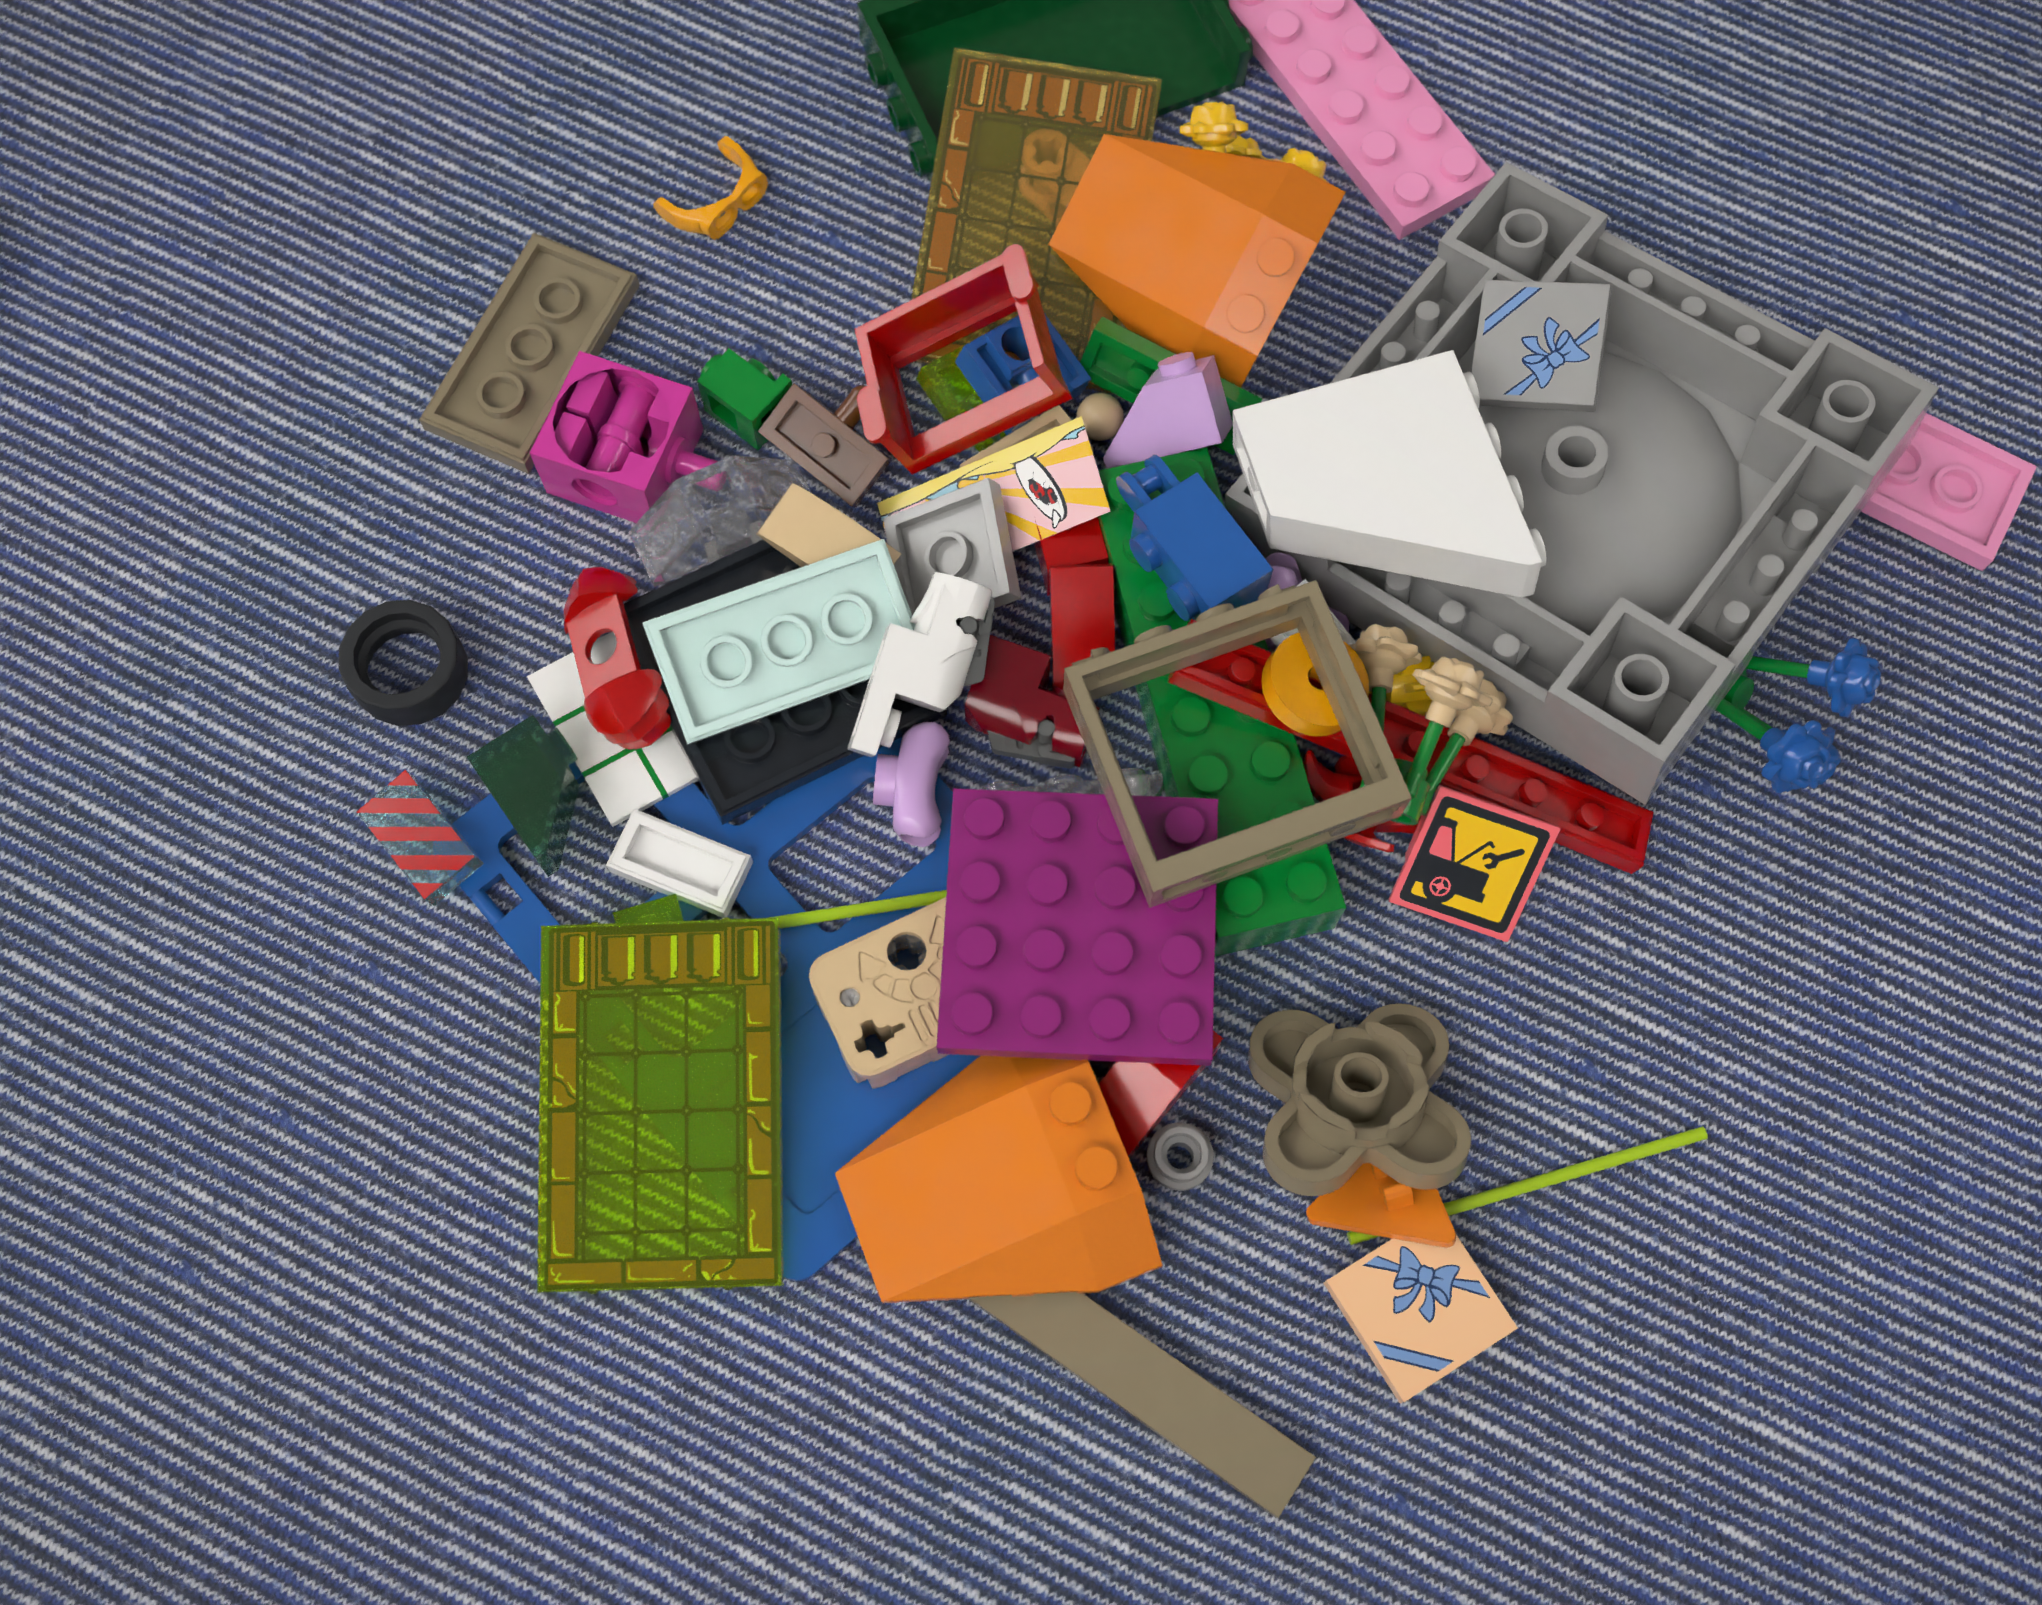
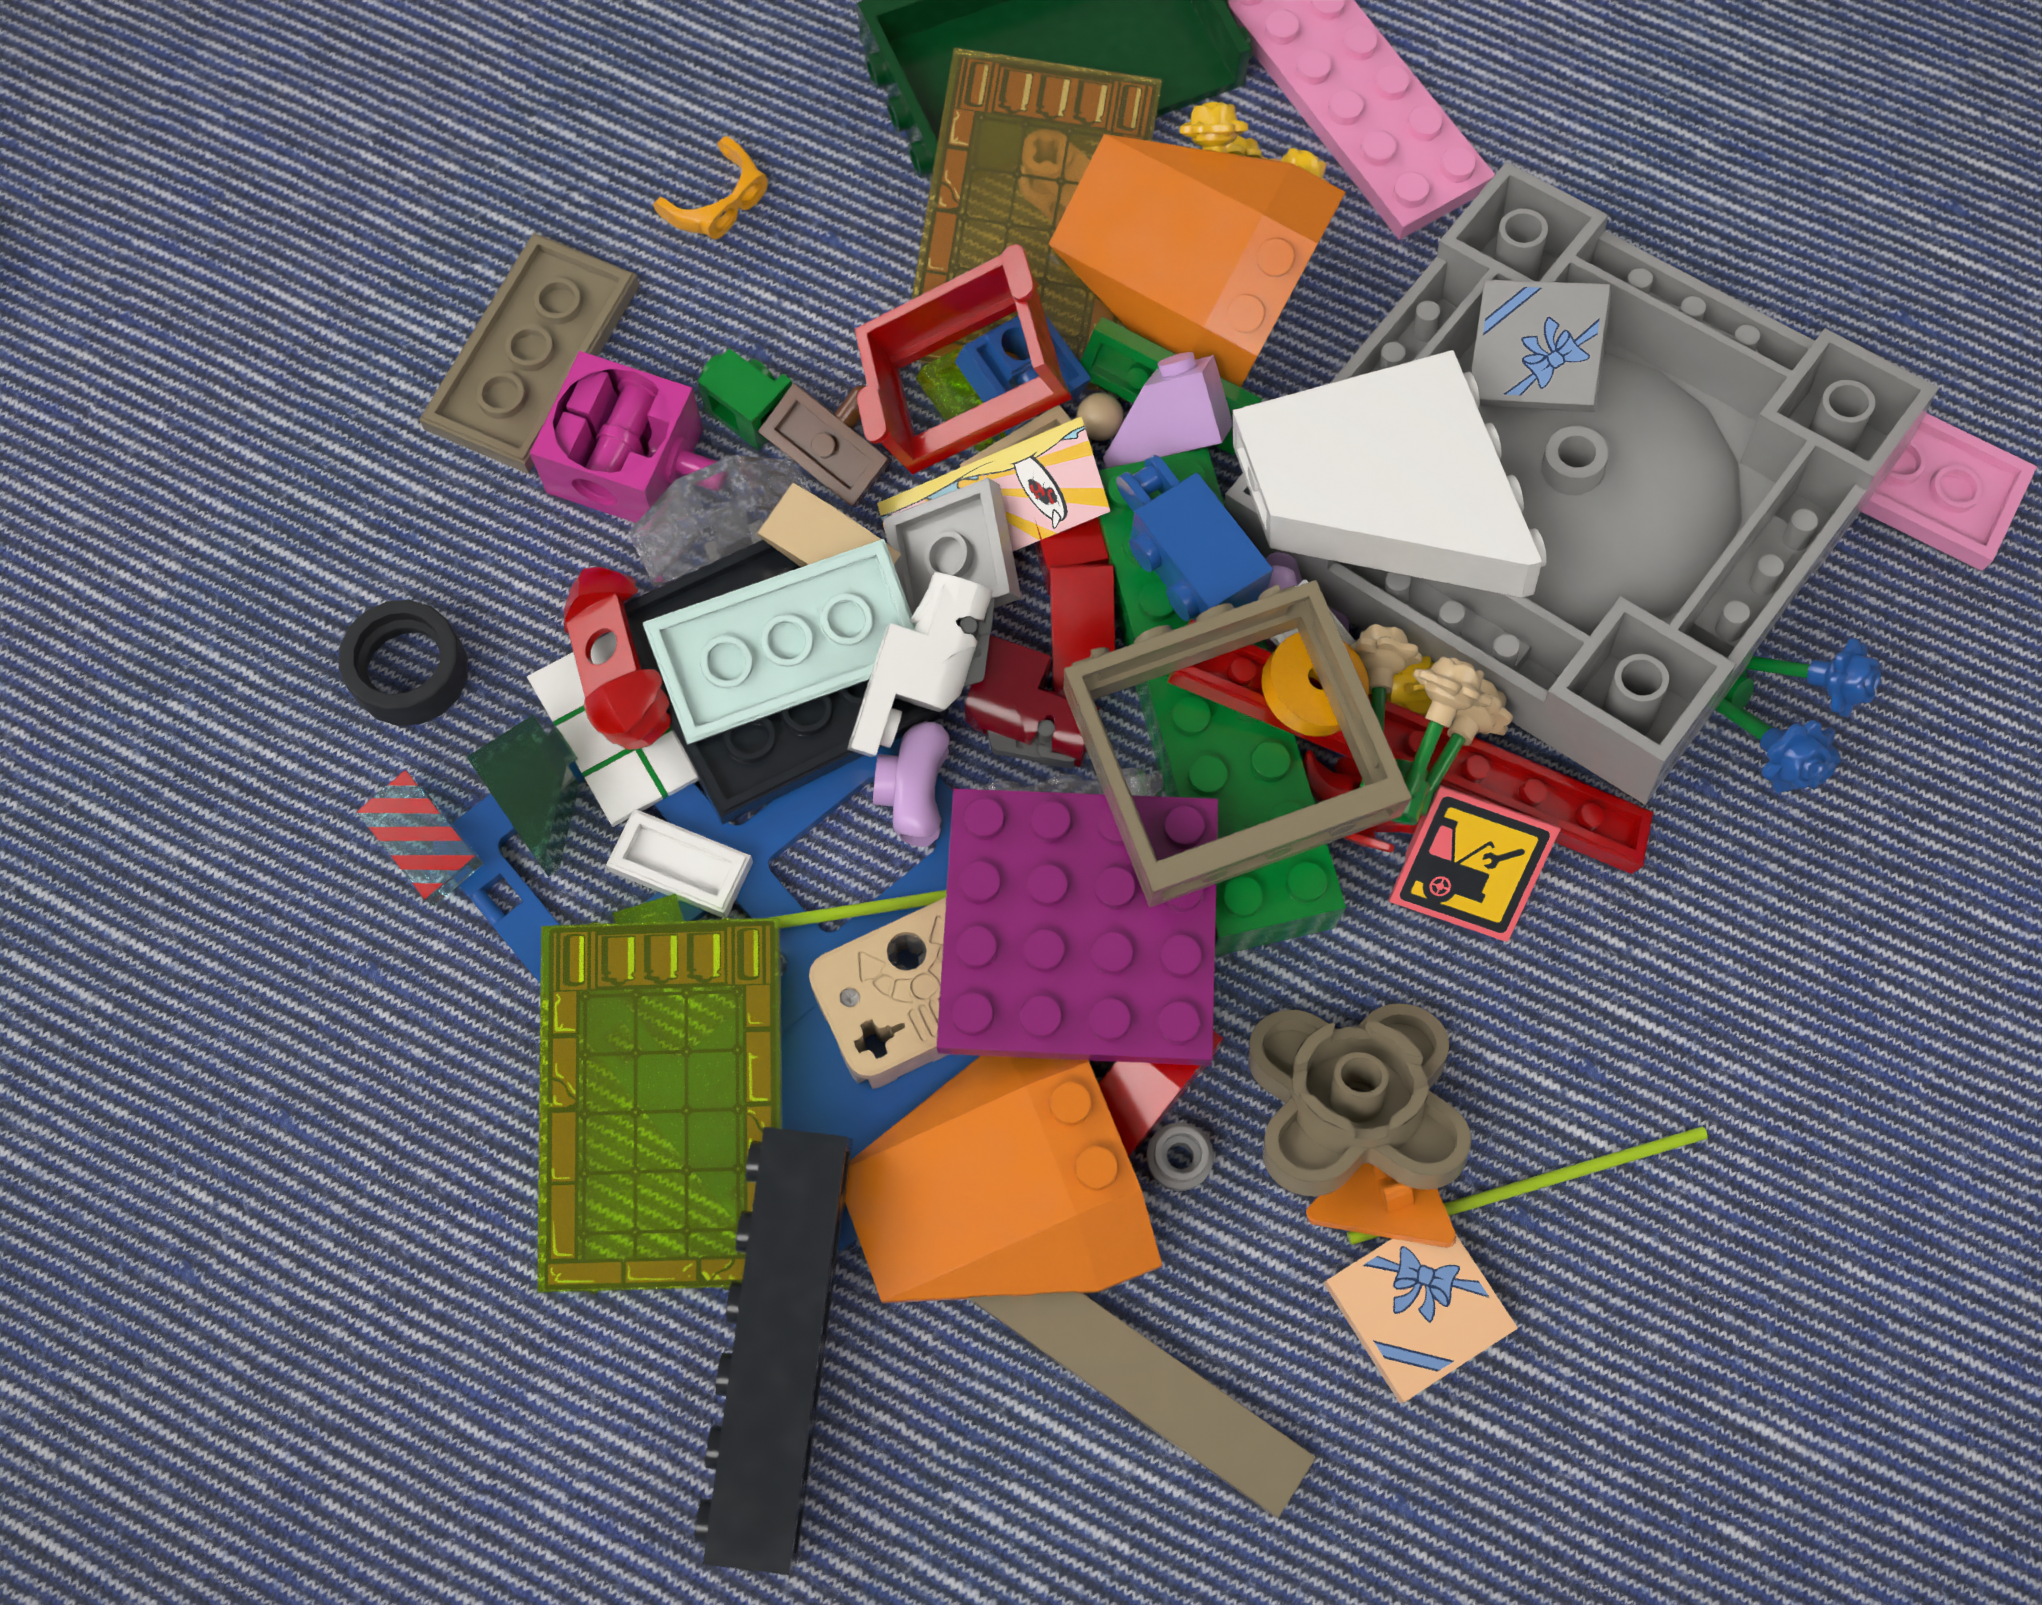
(776, 1352): none -> black brick

